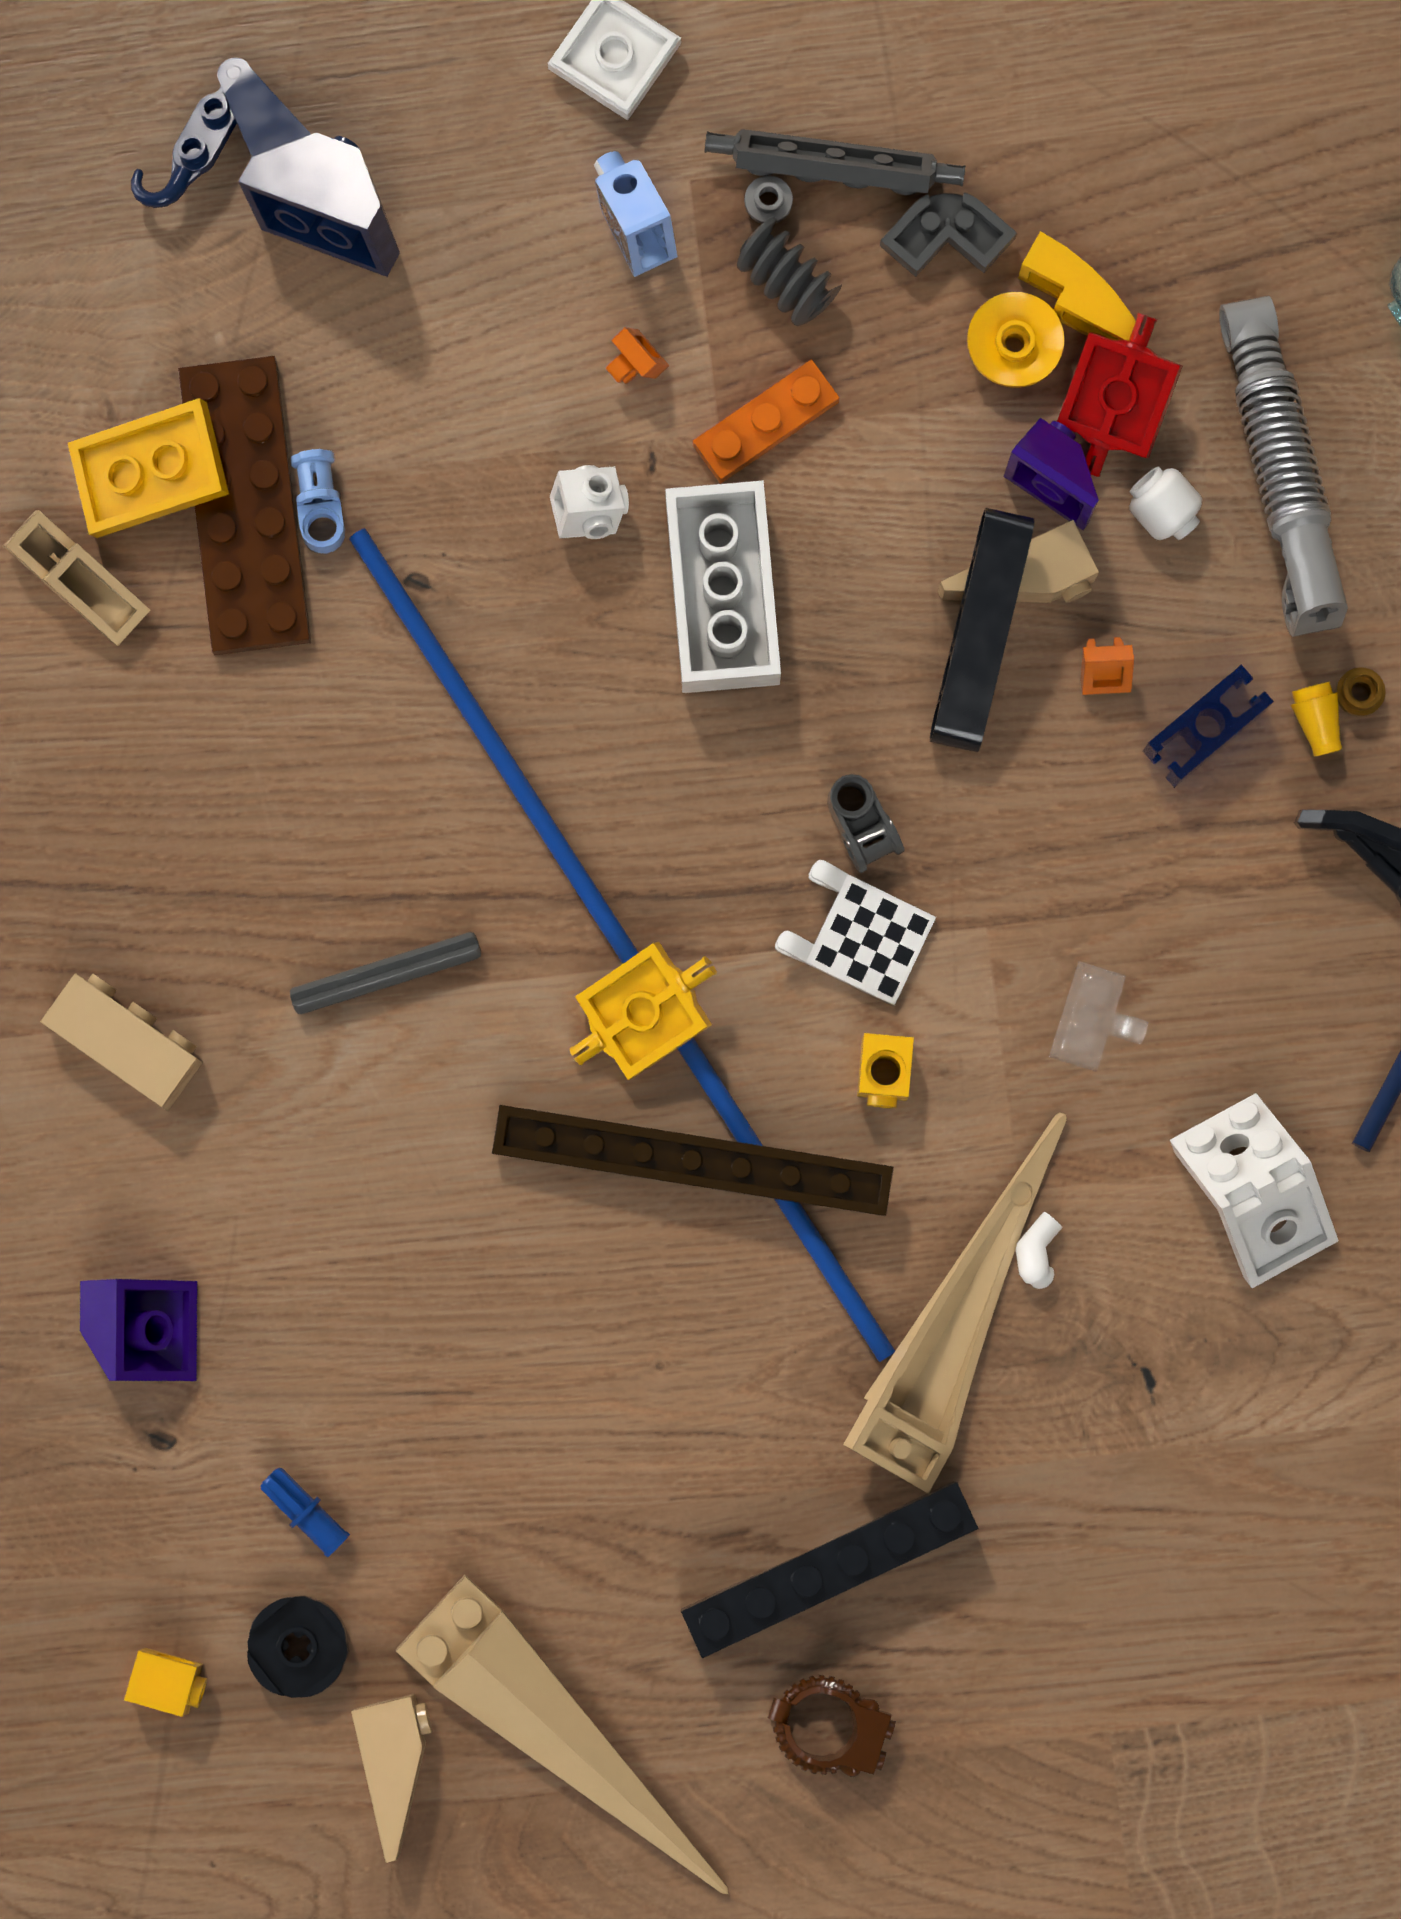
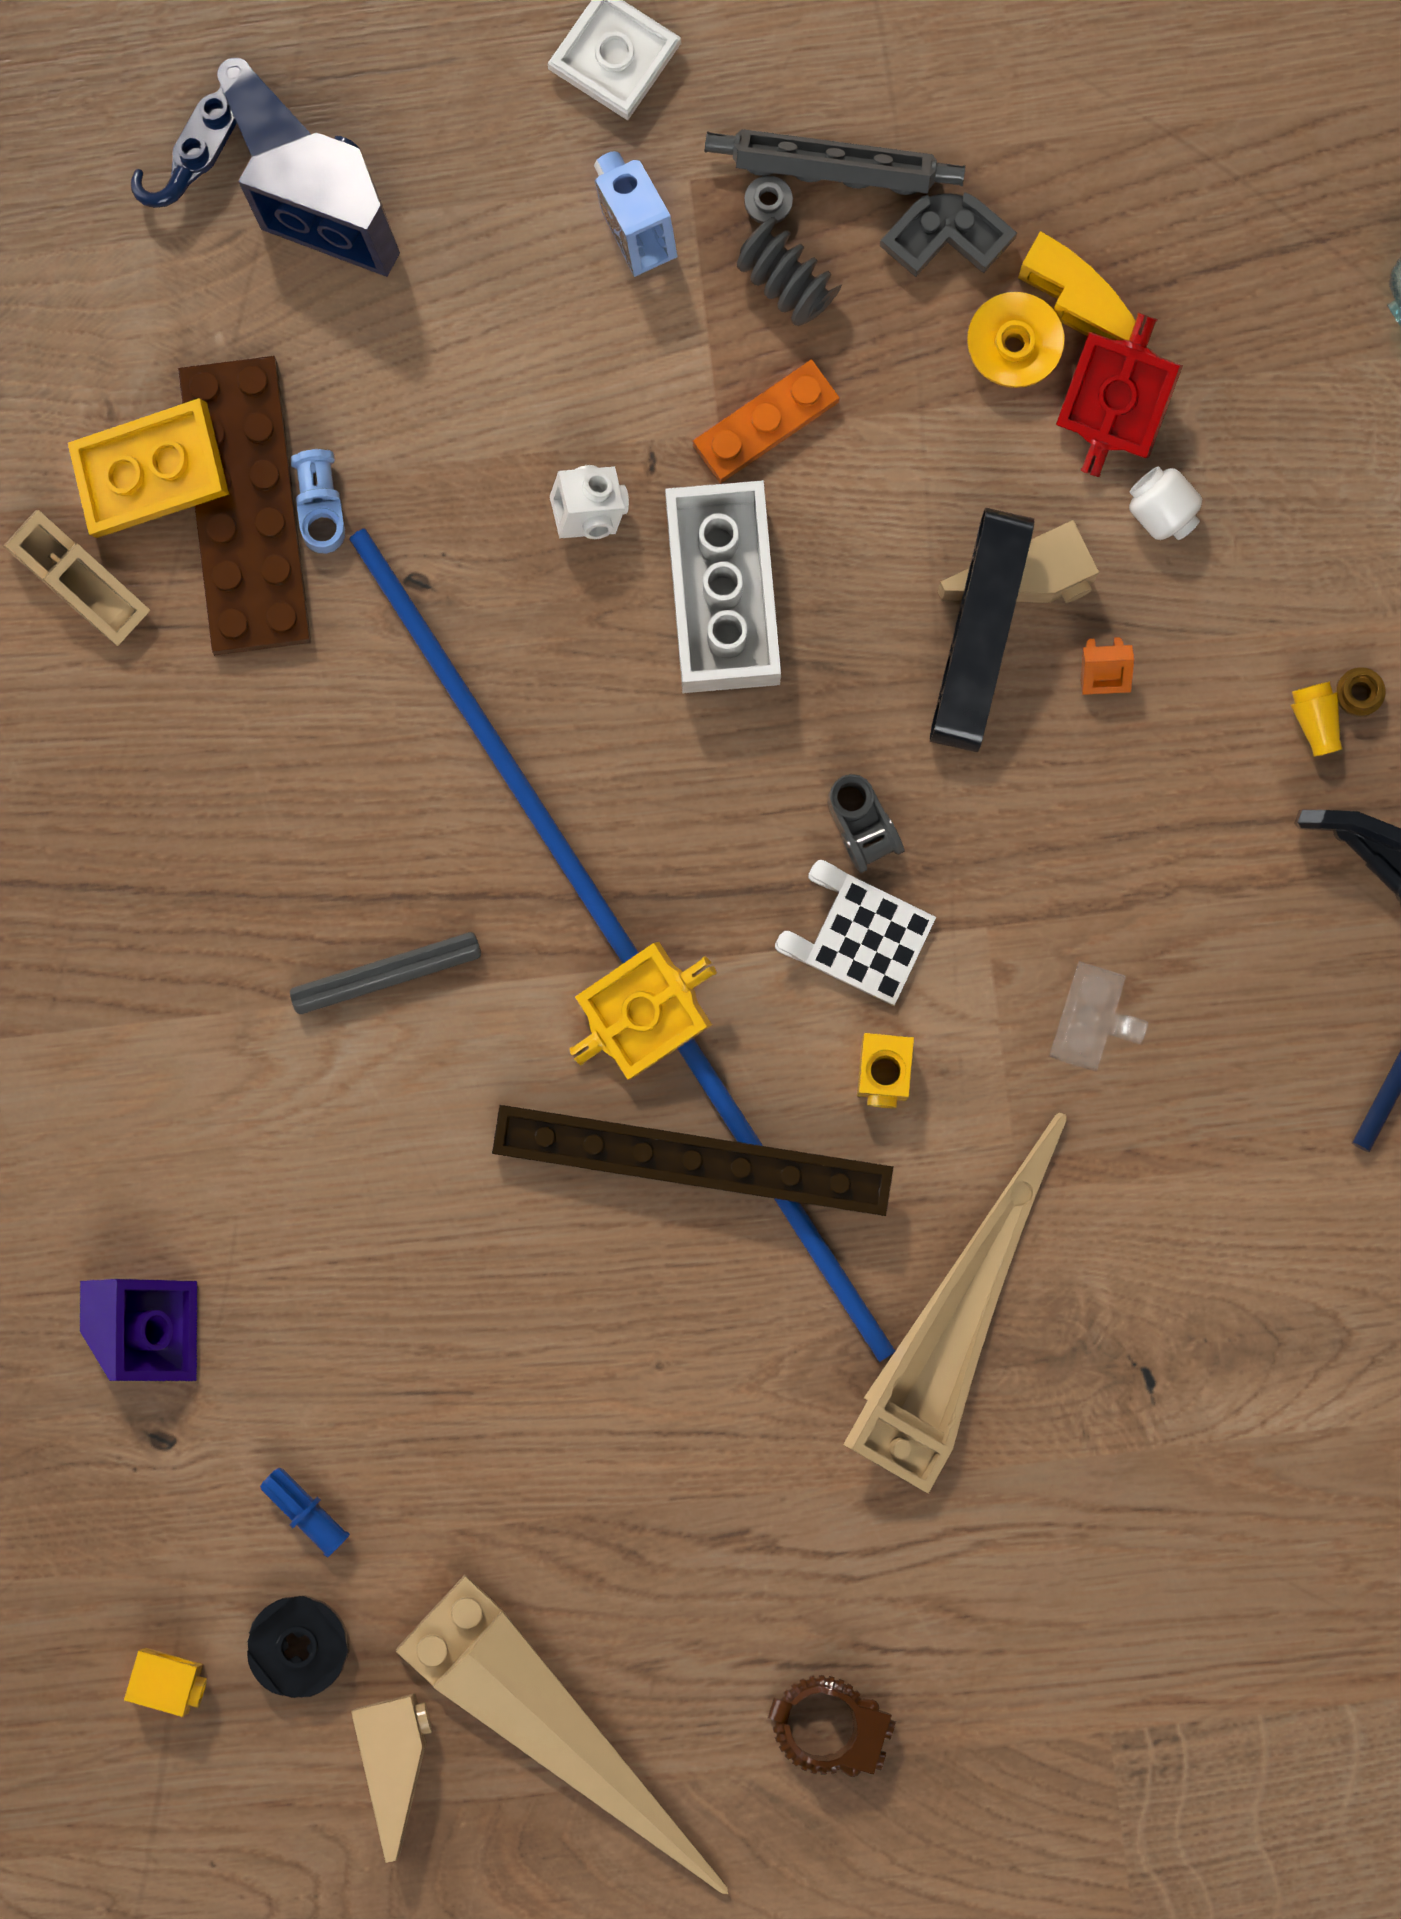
(123, 1039): tan brick -> none
(636, 357): orange tile -> none
(829, 1569): black arch -> none
(1032, 1252): white arm -> none
(1054, 471): dark purple slope -> none
(1207, 706): clear blue piece -> none
(1258, 1188): white bracket -> none
(1298, 520): light grey piece -> none

